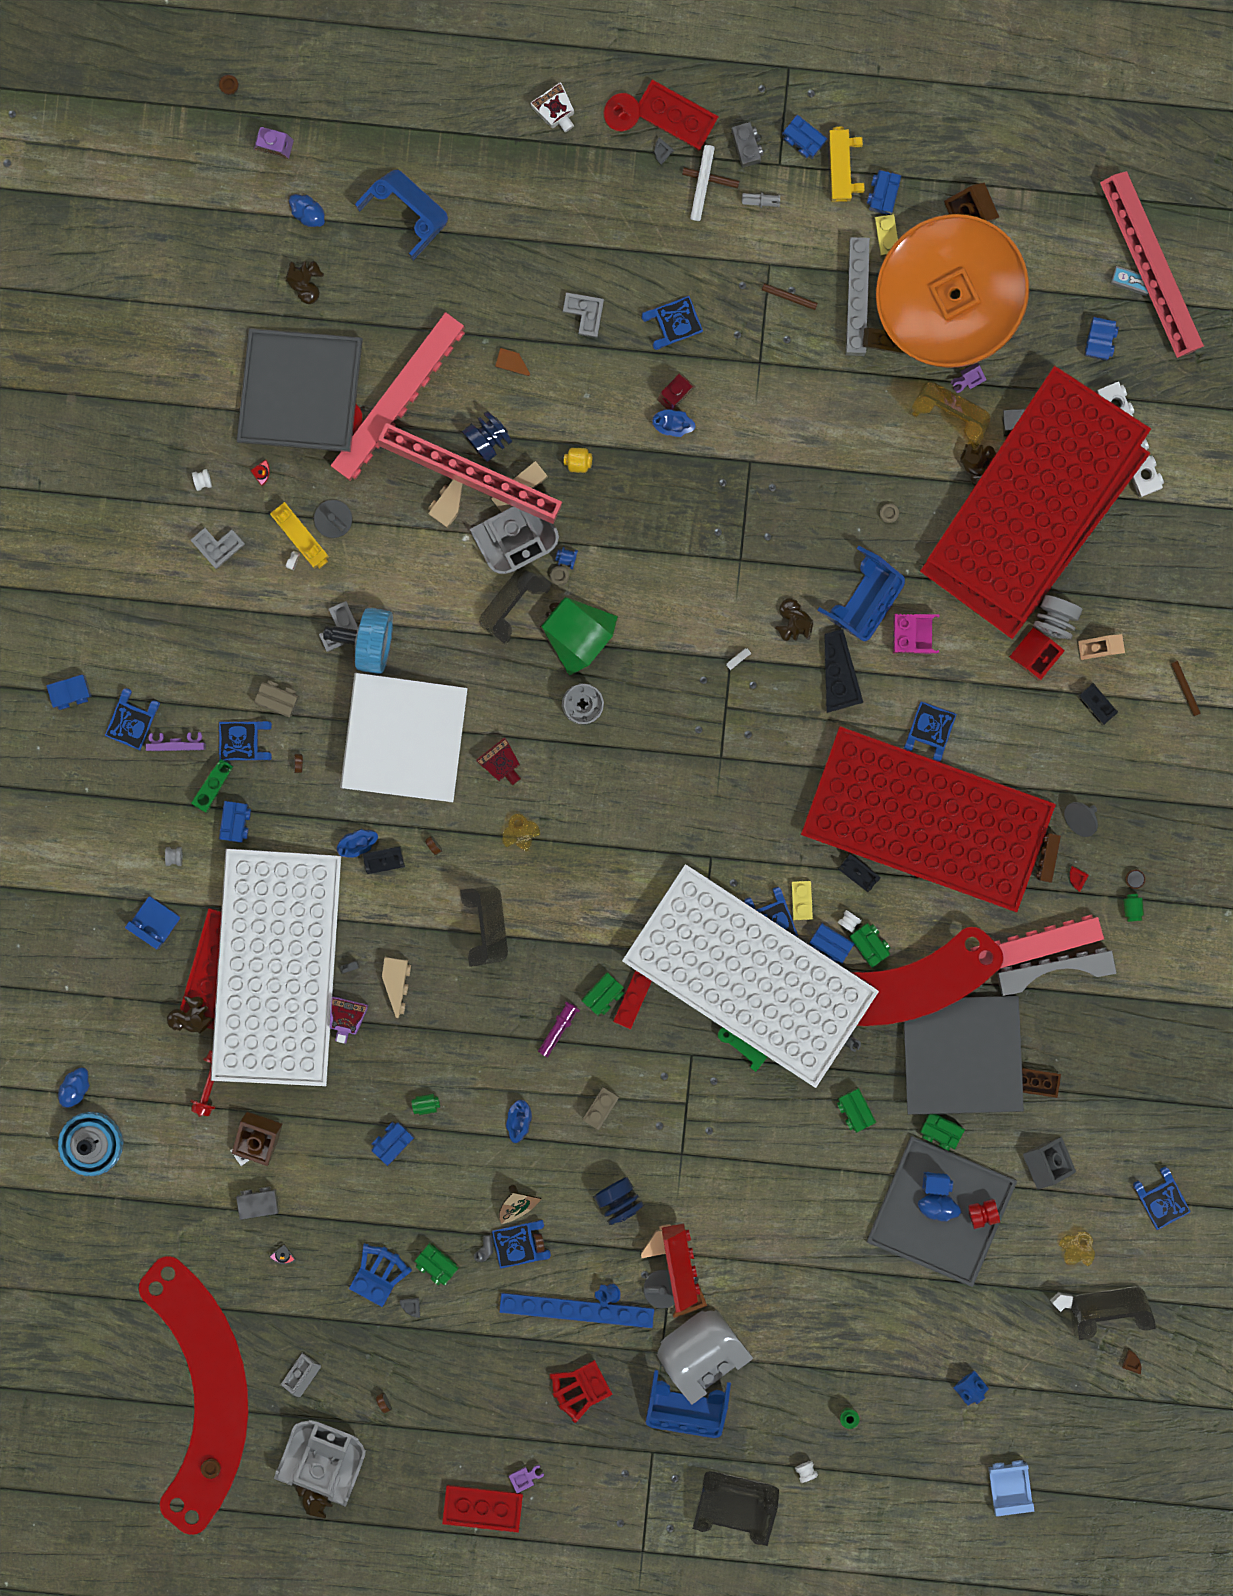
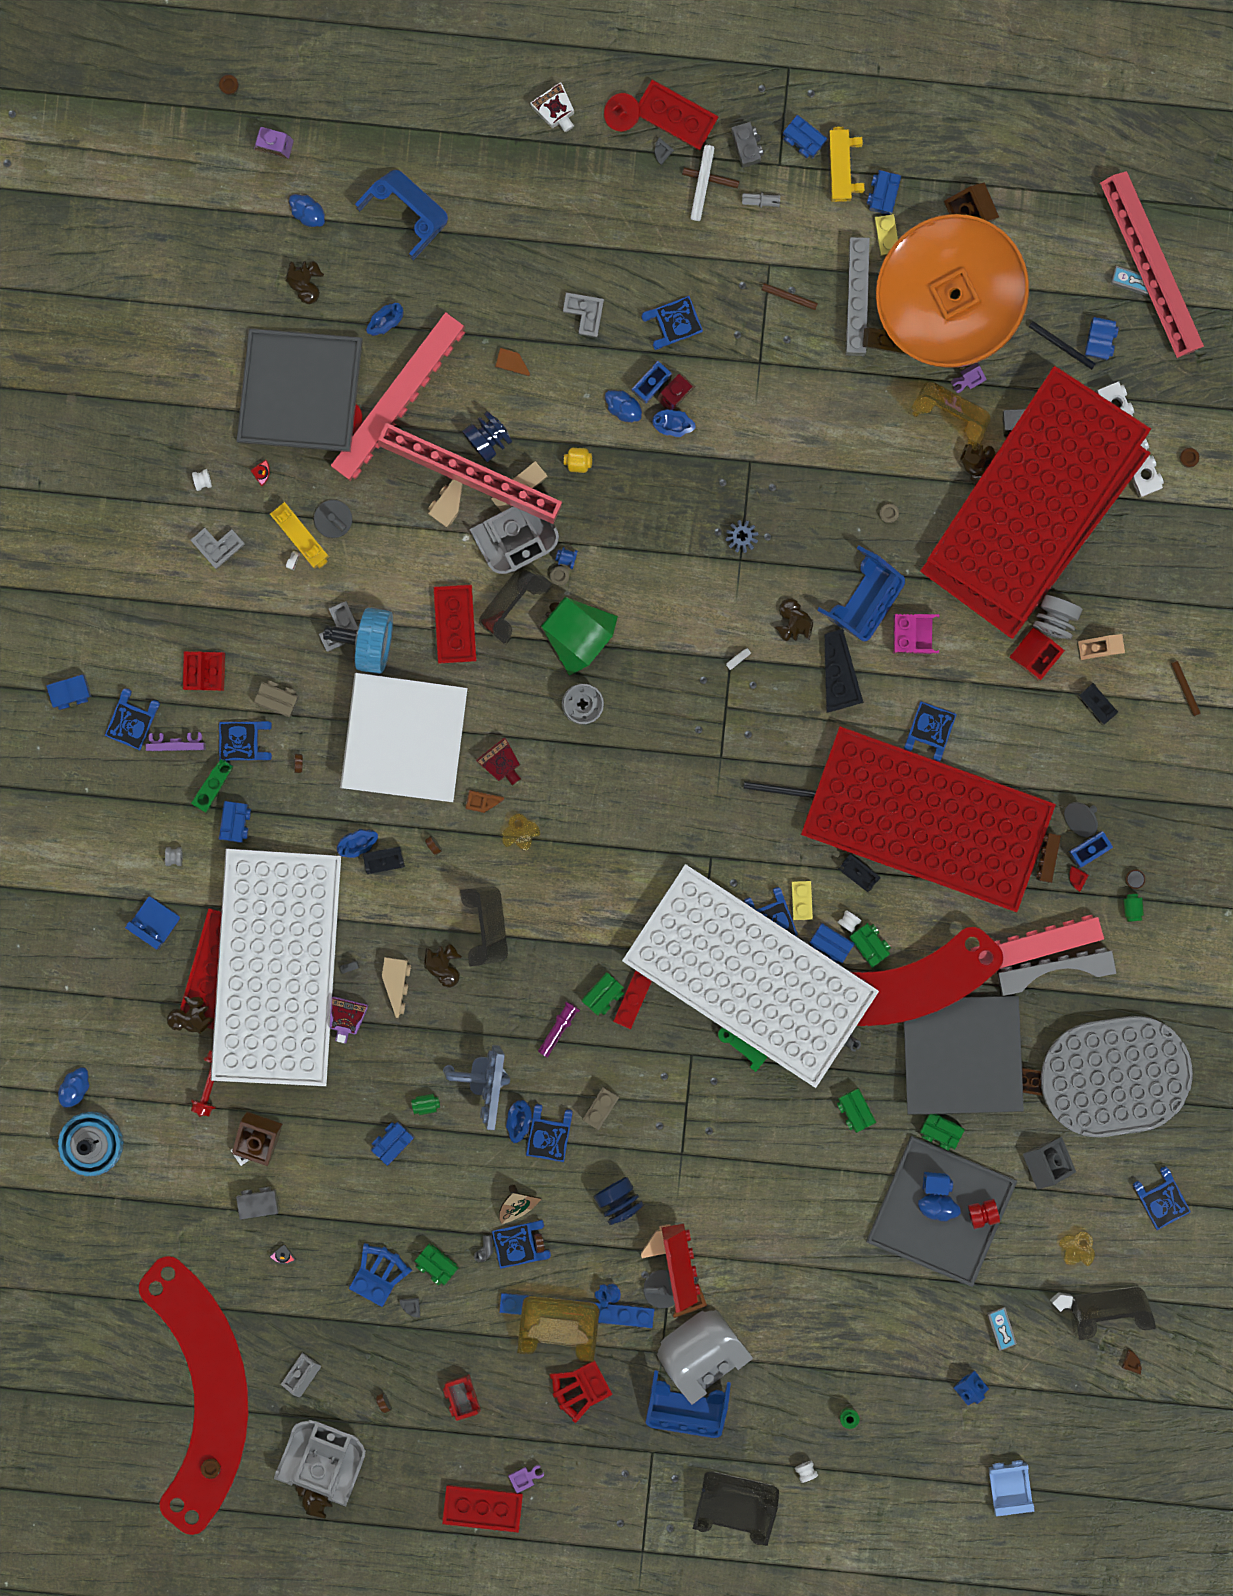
(204, 671): none -> red slope
(385, 319): none -> blue arm
(439, 966): none -> dark brown animal
(455, 624): none -> red plate
(462, 1397): none -> red window
(482, 802): none -> dark orange tile
(485, 1080): none -> sand blue plate
(547, 1137): none -> flag
(559, 1324): none -> clear yellow windscreen
(623, 406): none -> blue arm
(651, 382): none -> blue brick
(746, 531): none -> sand blue gear
(779, 789): none -> black bar
(1001, 1328): none -> slope
(1062, 345): none -> black bar
(1090, 849): none -> blue brick
(1116, 1076): none -> light grey tile
(1189, 457): none -> reddish brown tile

